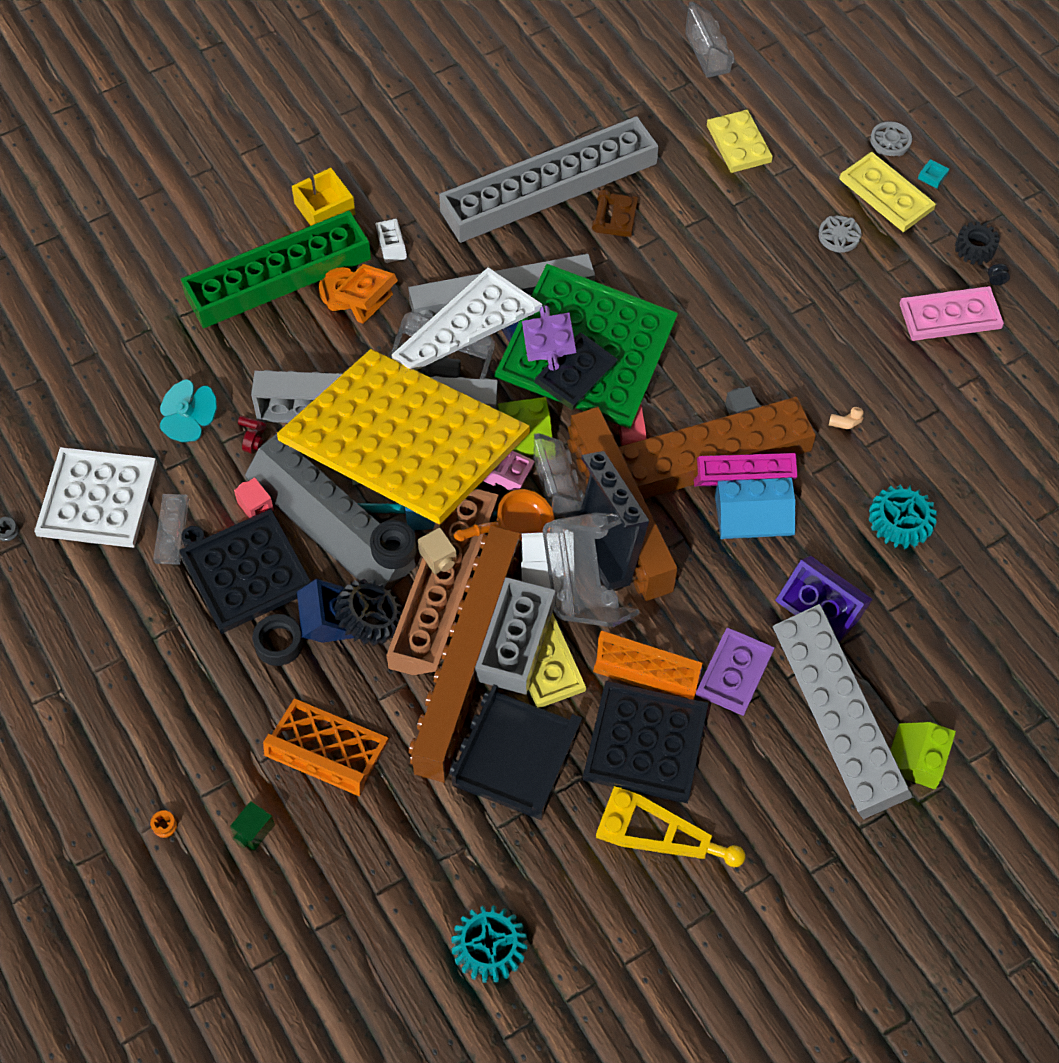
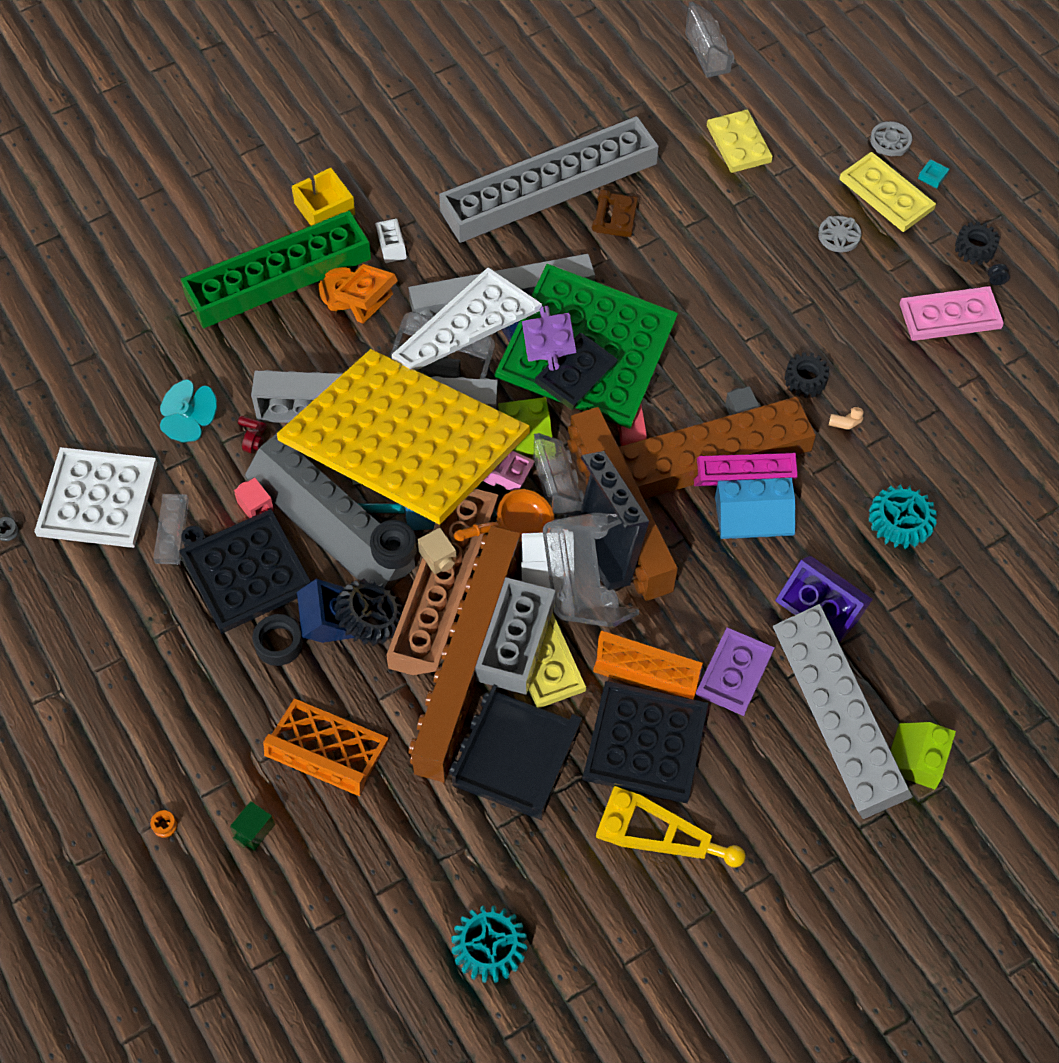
(811, 364): none -> black tyre

